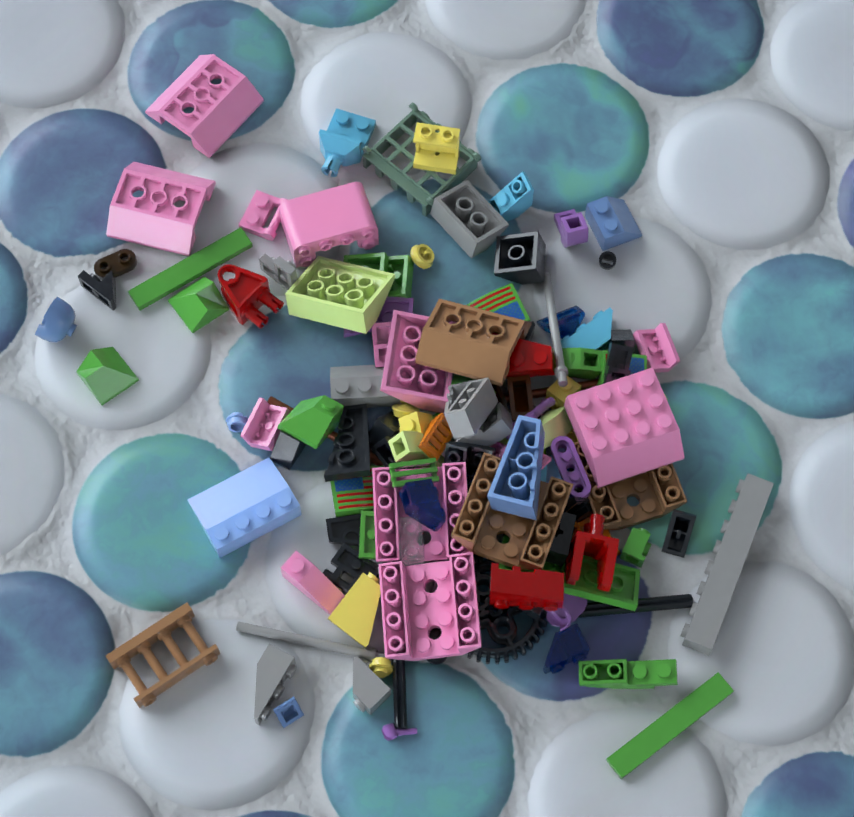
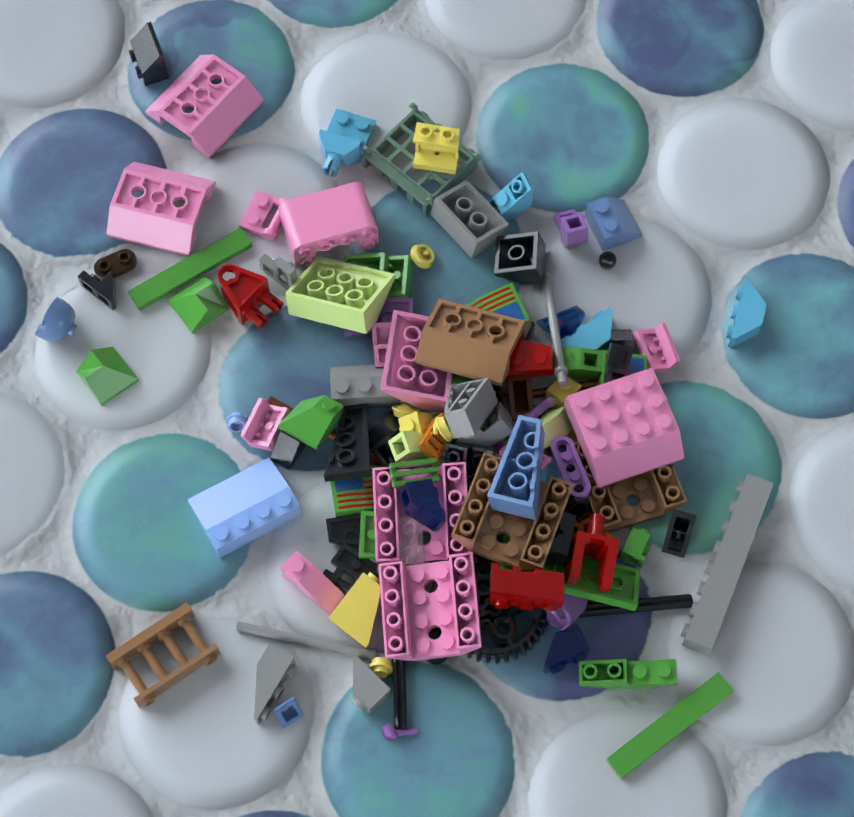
(148, 56): none -> slope
(441, 426): none -> light yellow hat
(747, 315): none -> medium azure slope

